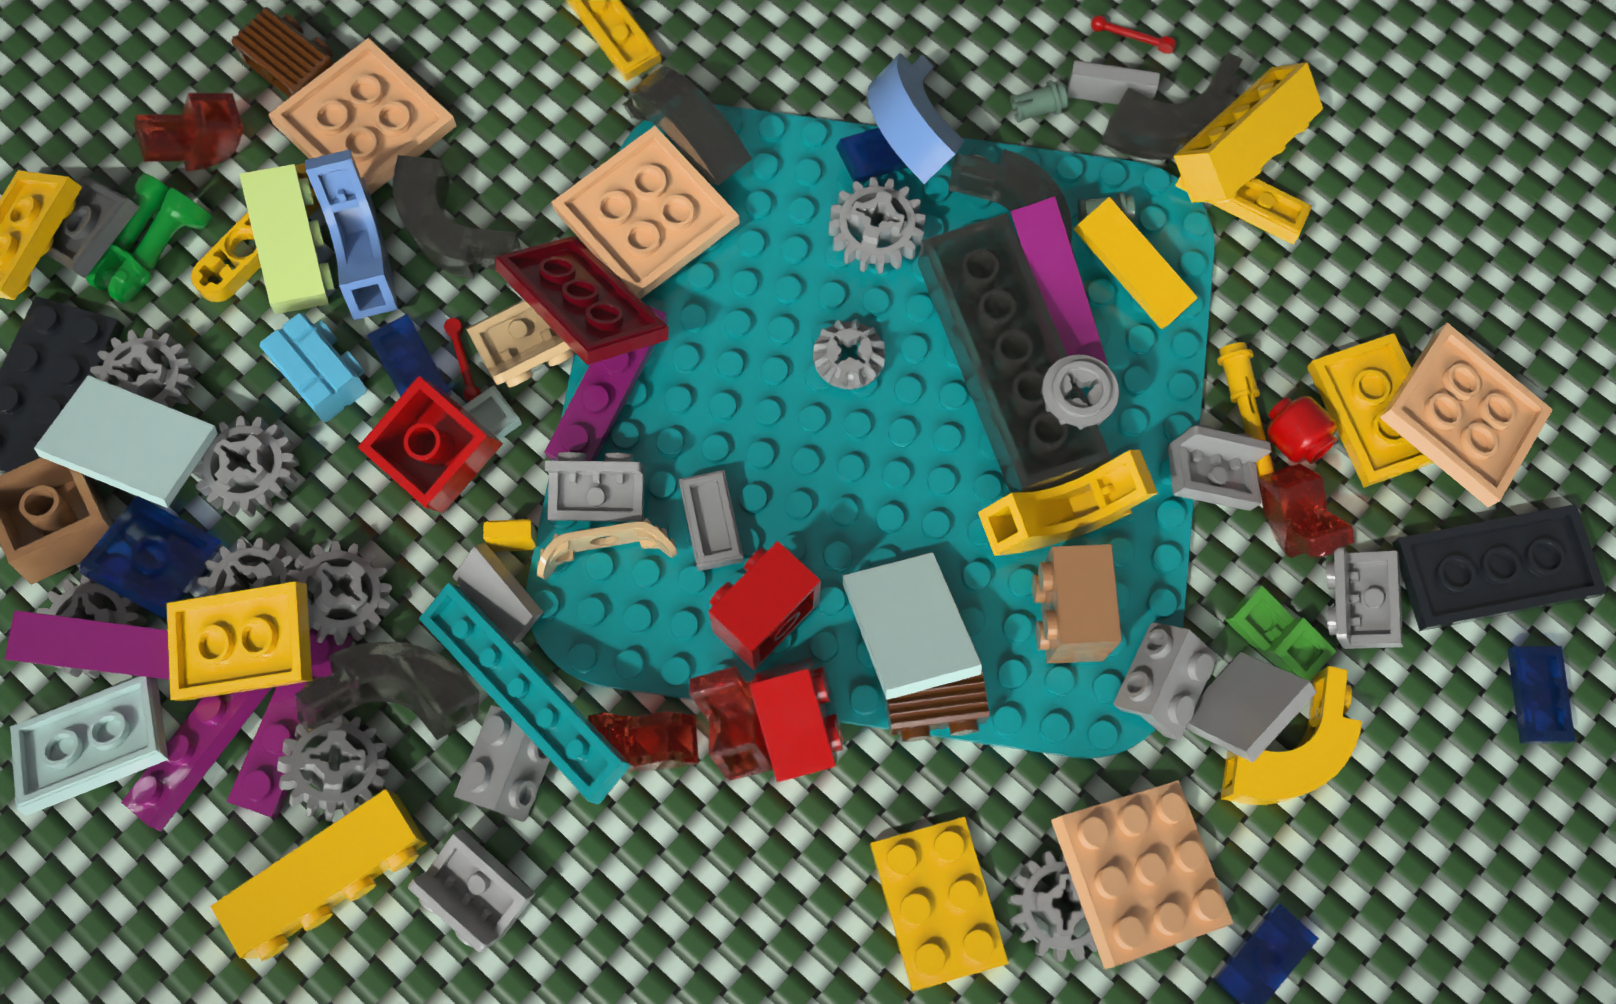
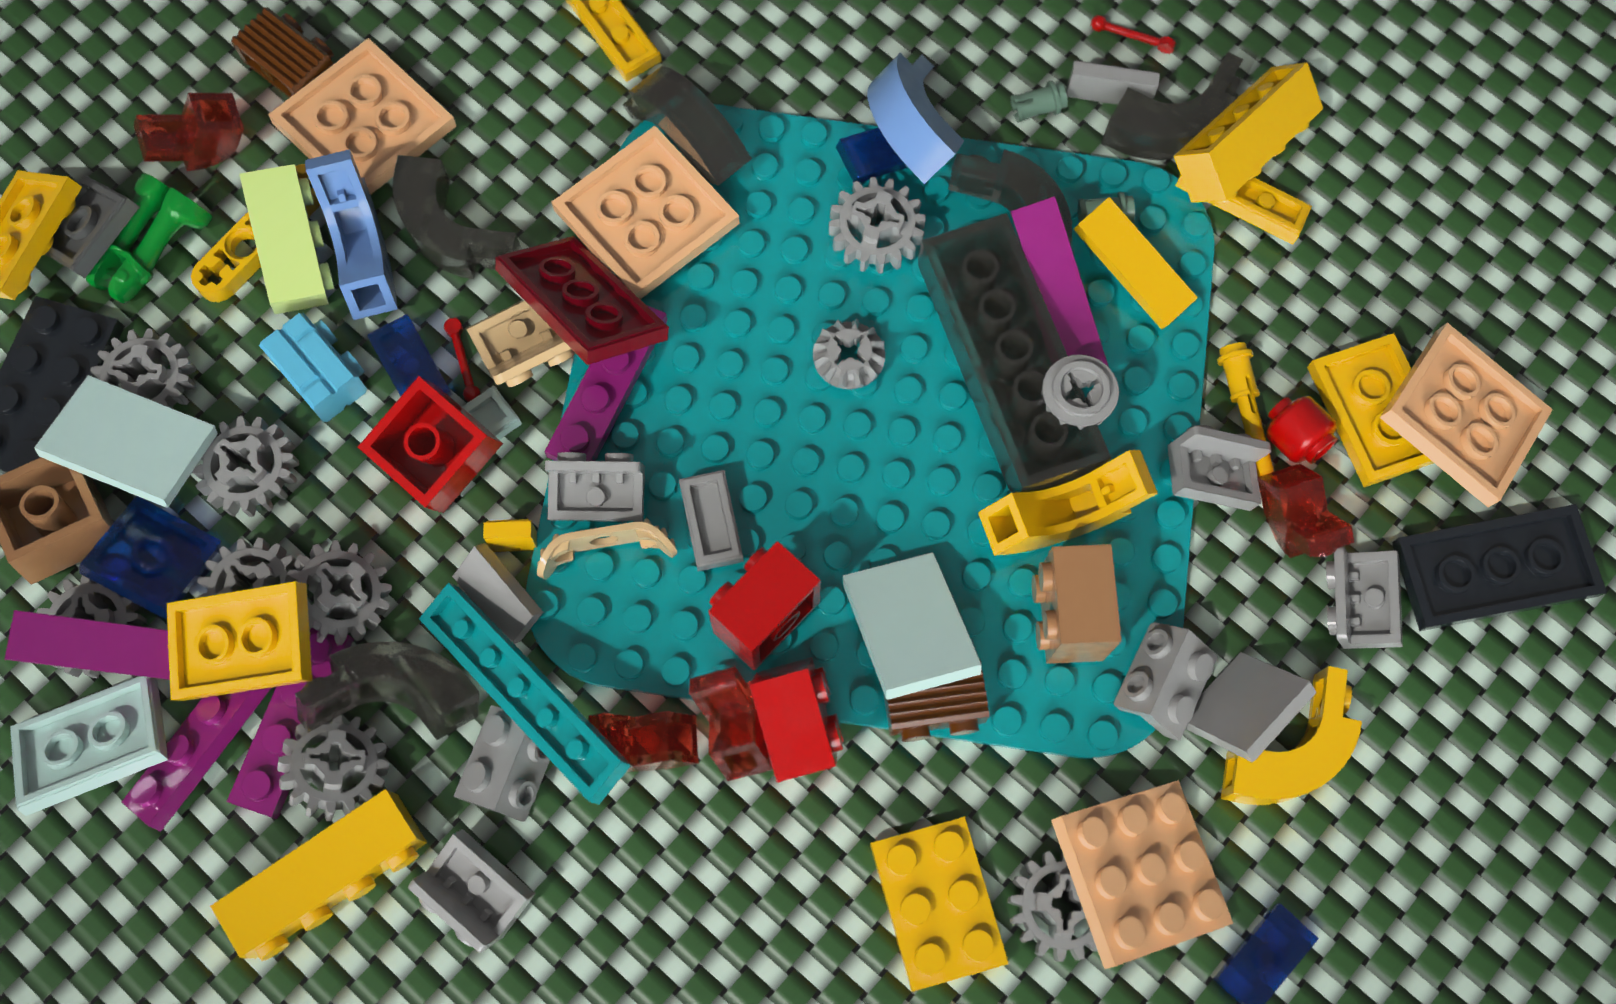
(1279, 636): bright green slope -> none
(1541, 695): clear blue plate -> none

